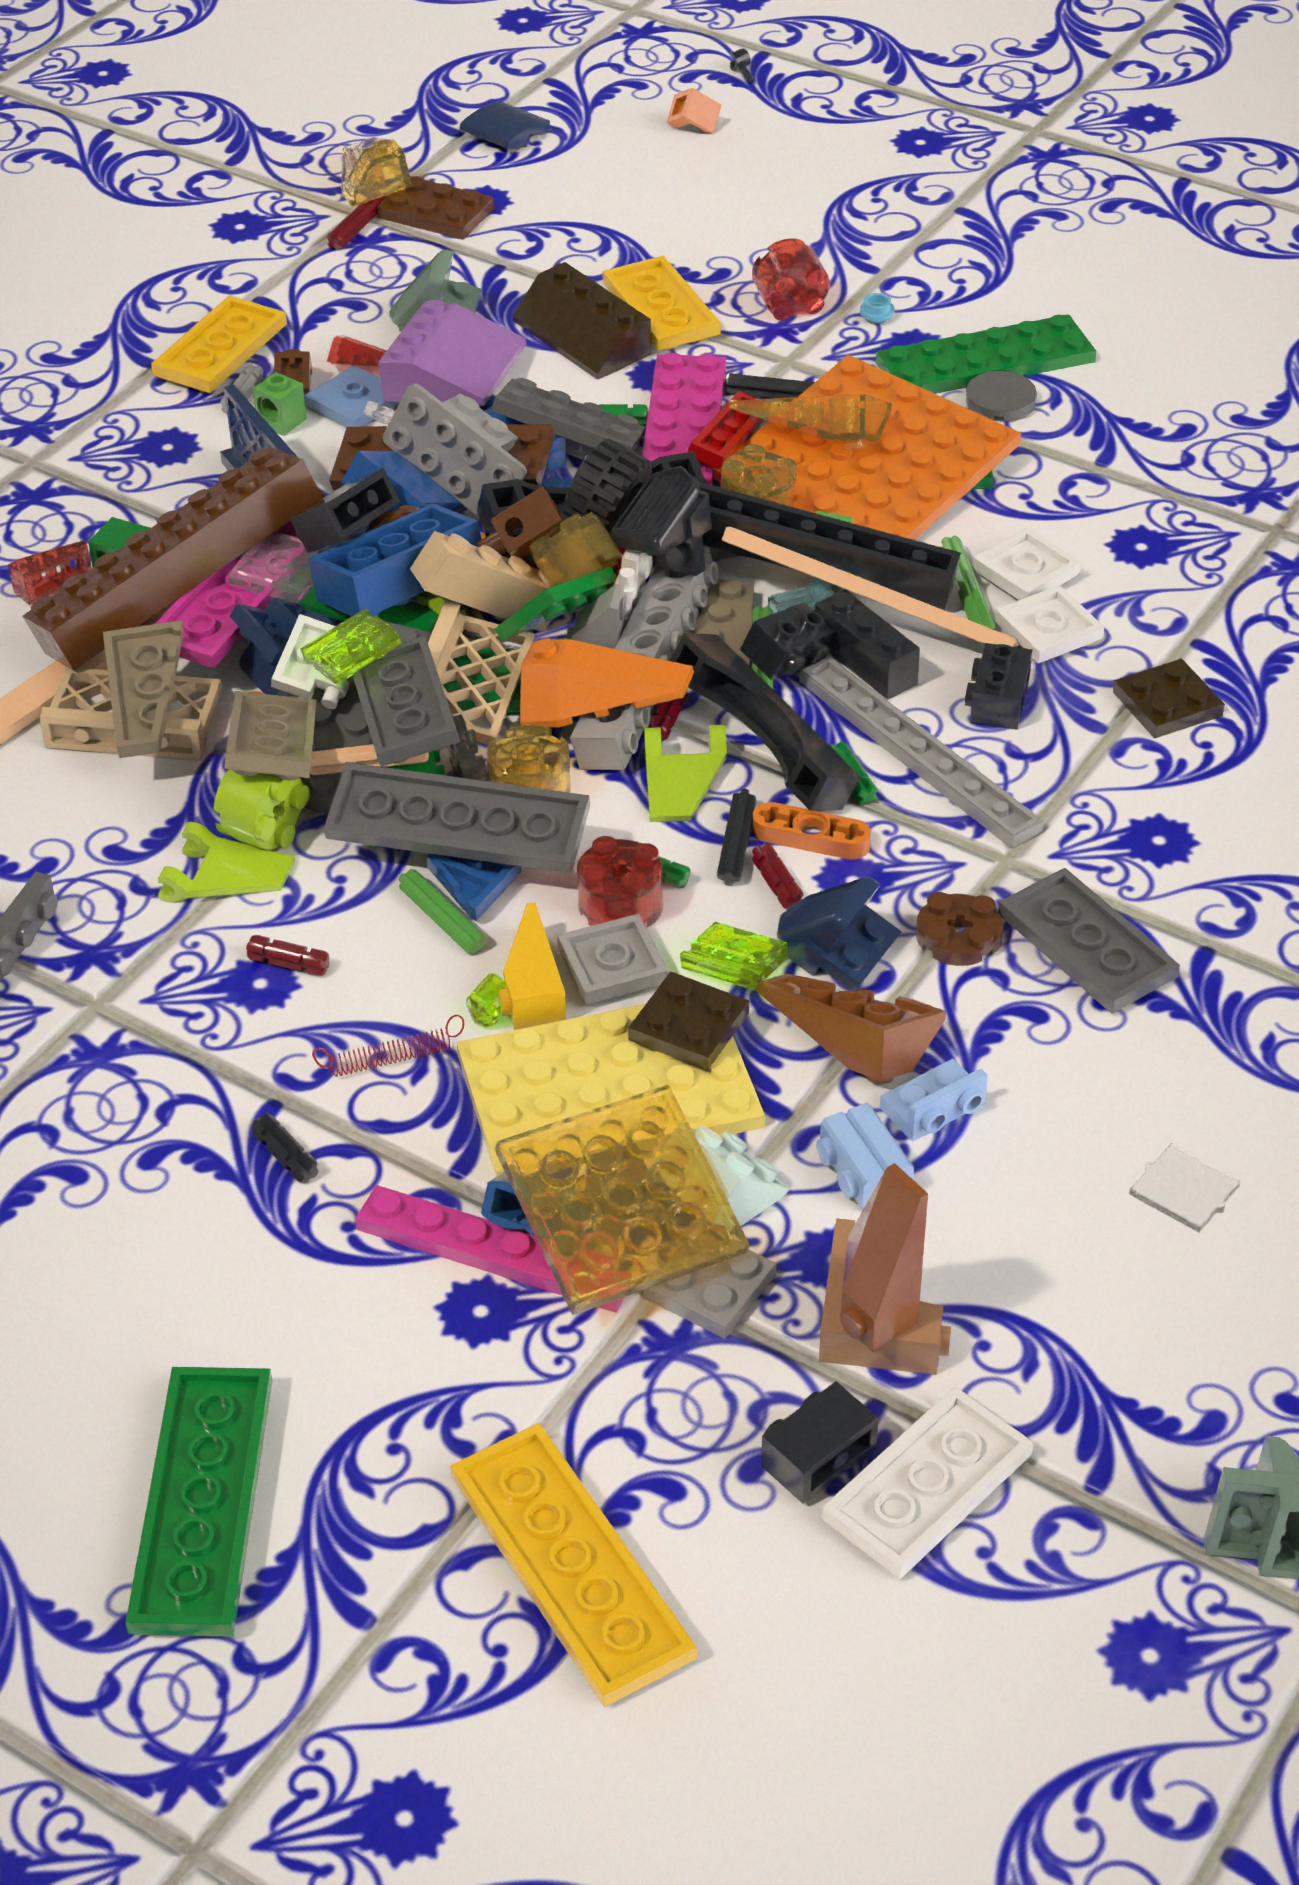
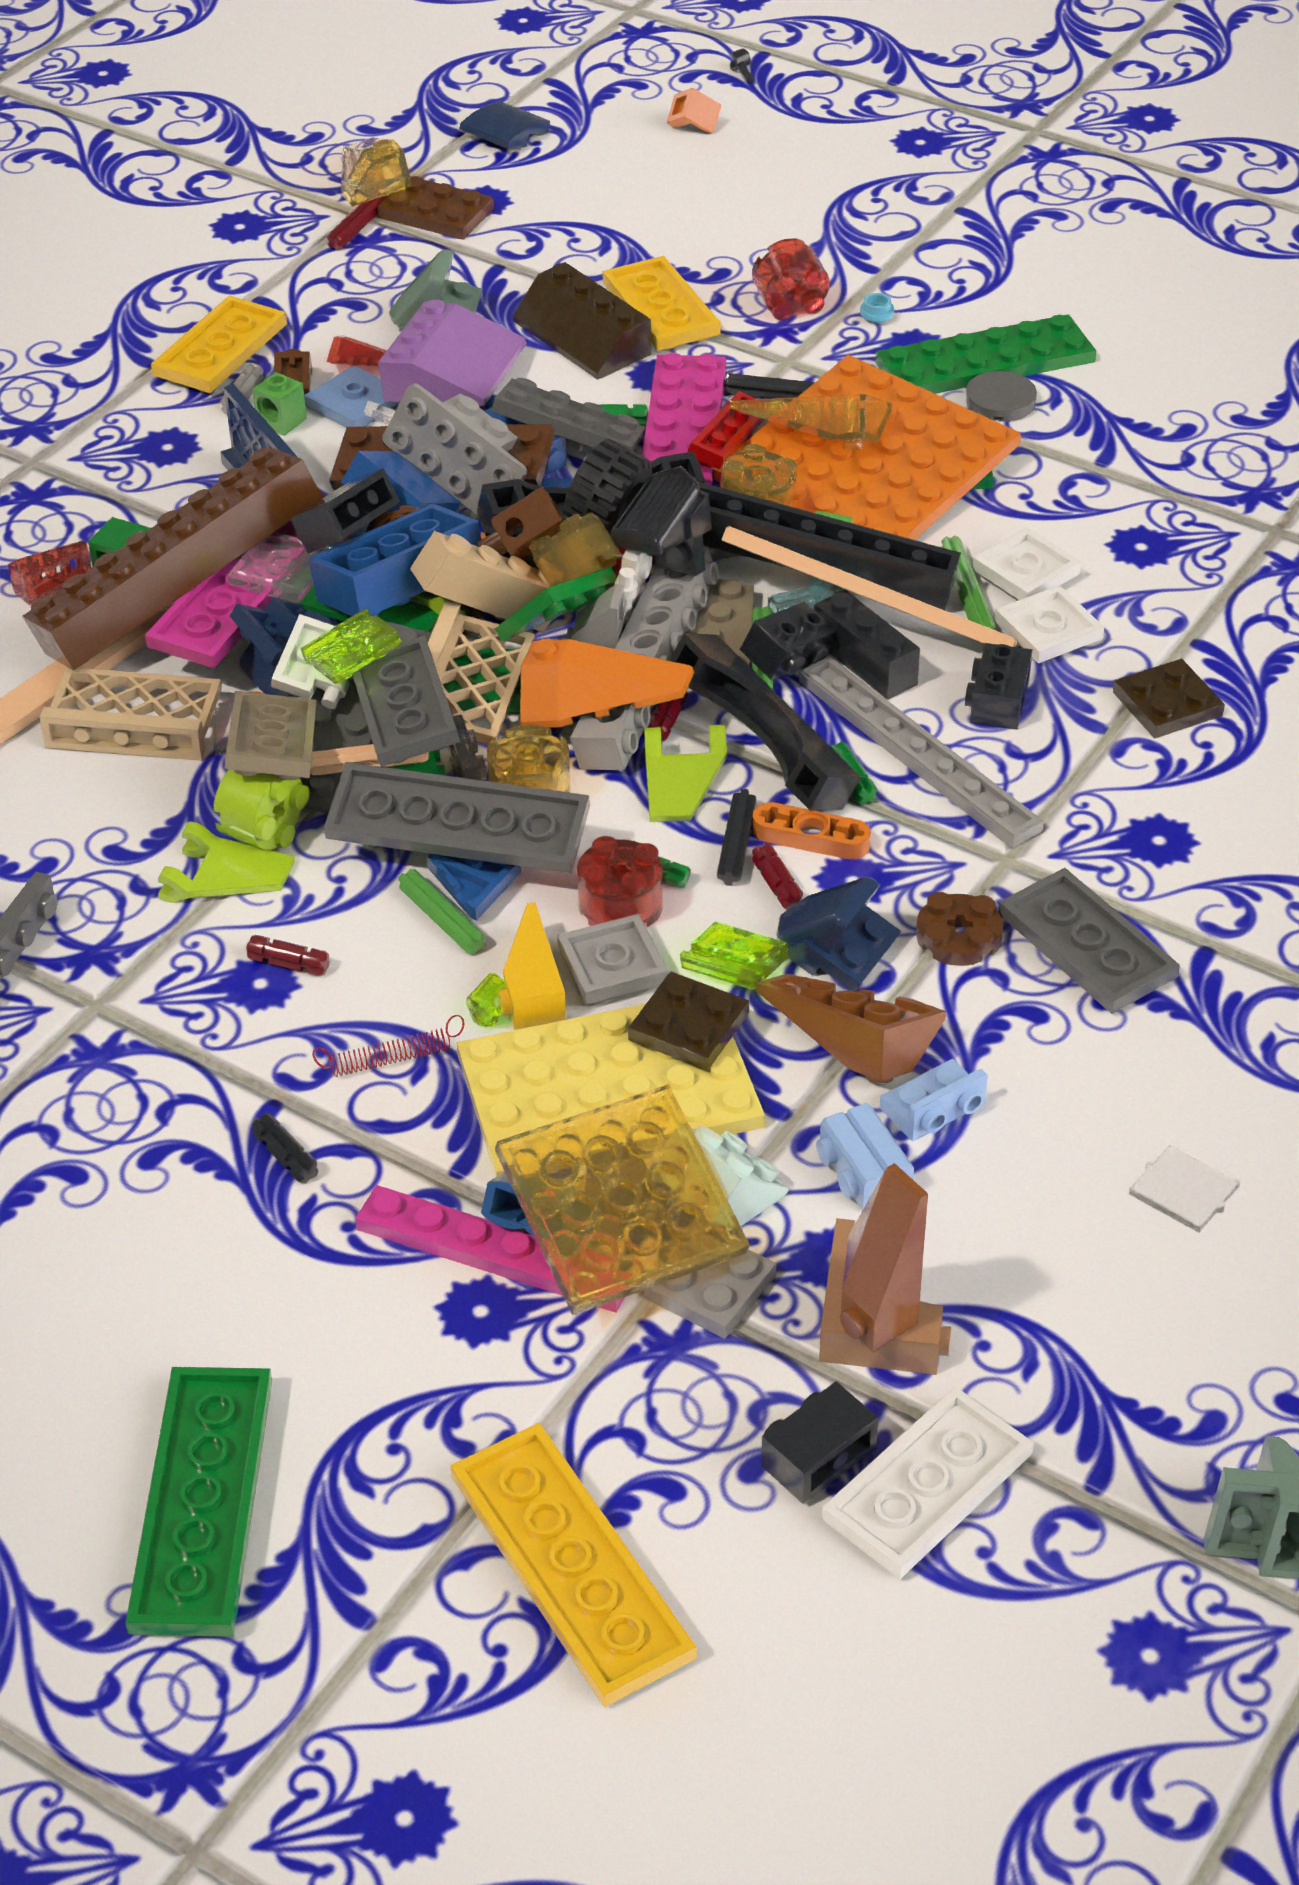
(141, 683): dark tan wing -> none

